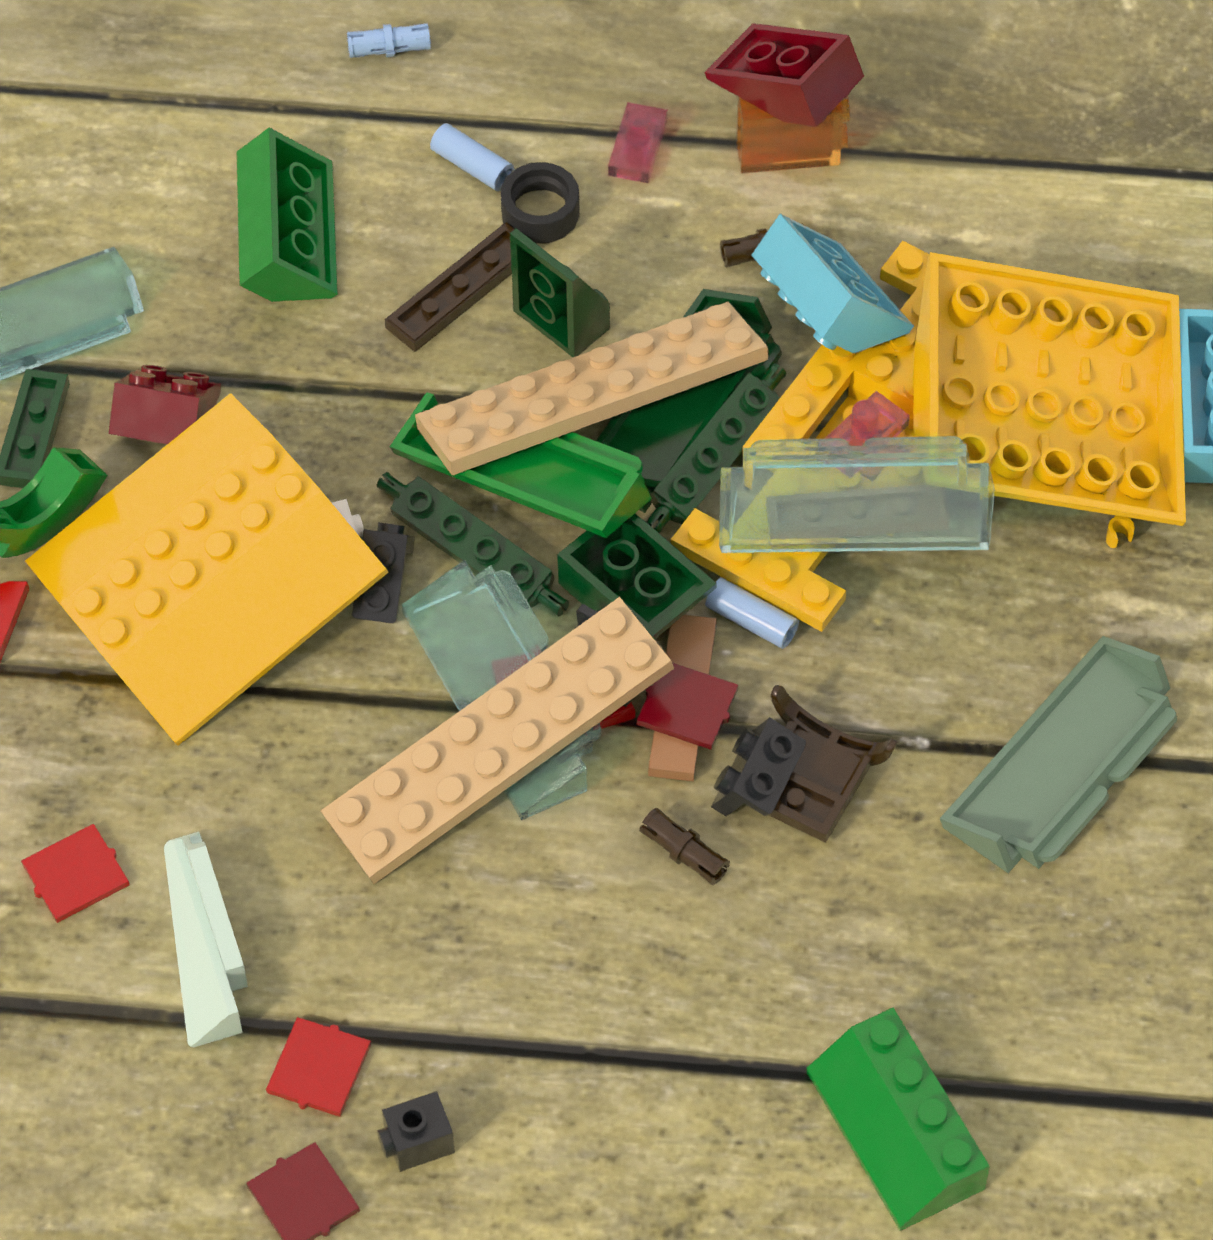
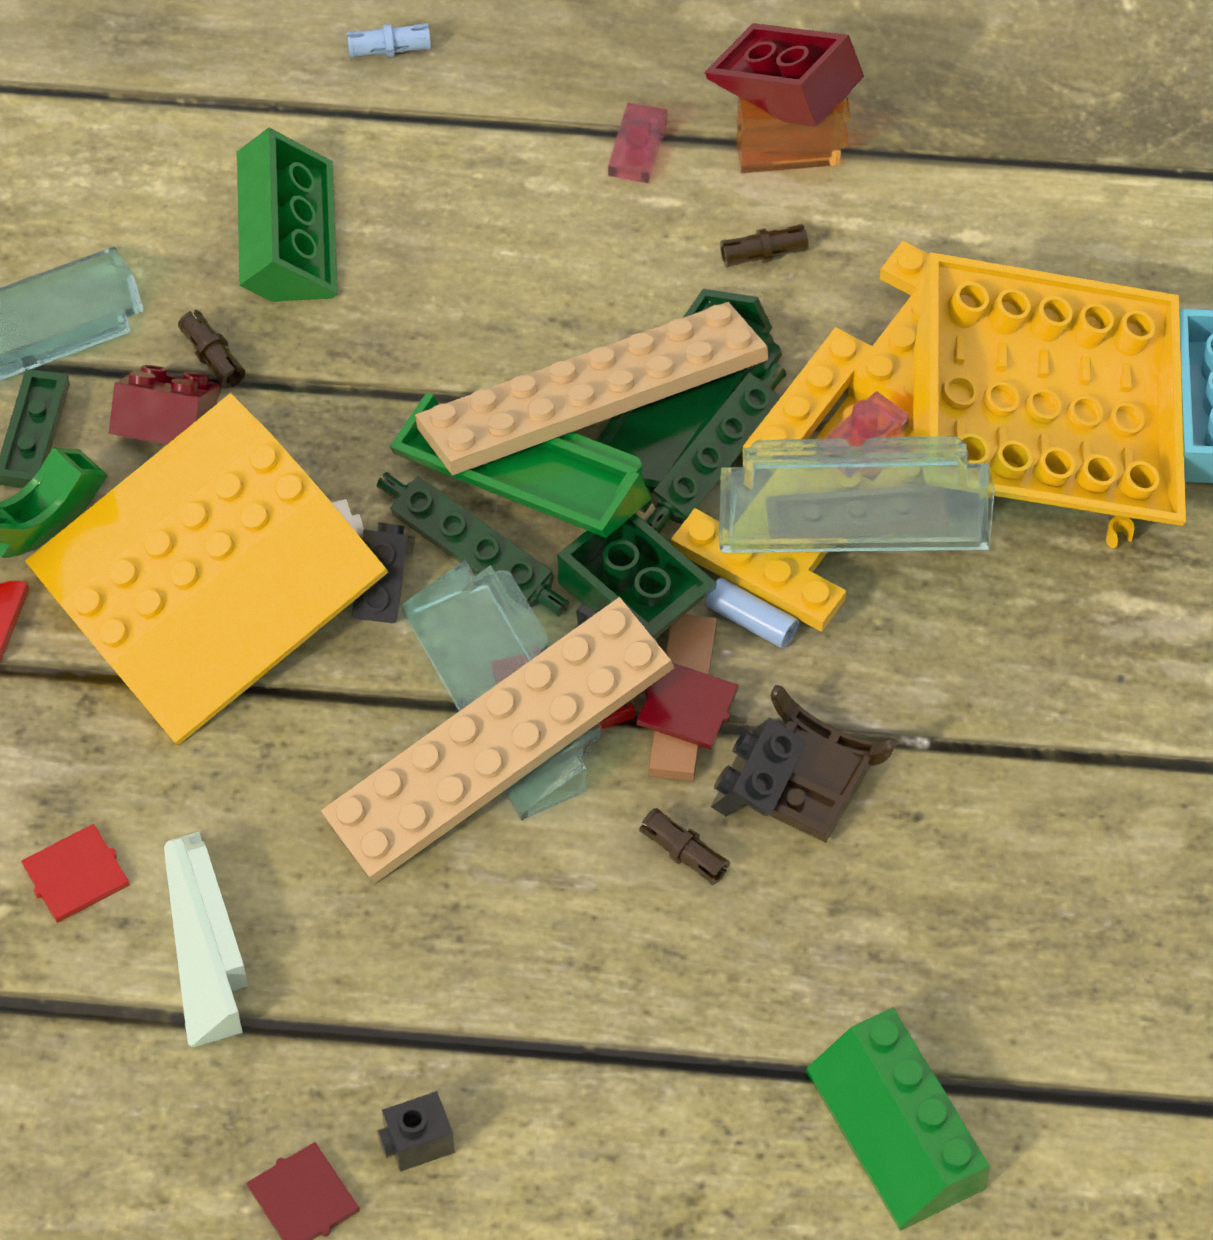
(211, 348): none -> dark brown pin
(318, 1067): piece -> none
(453, 291): dark brown tile -> none
(471, 156): light blue piece -> none
(541, 177): black tyre -> none
(555, 297): dark green slope -> none
(828, 288): medium azure slope -> none
(1066, 758): sand green slope -> none

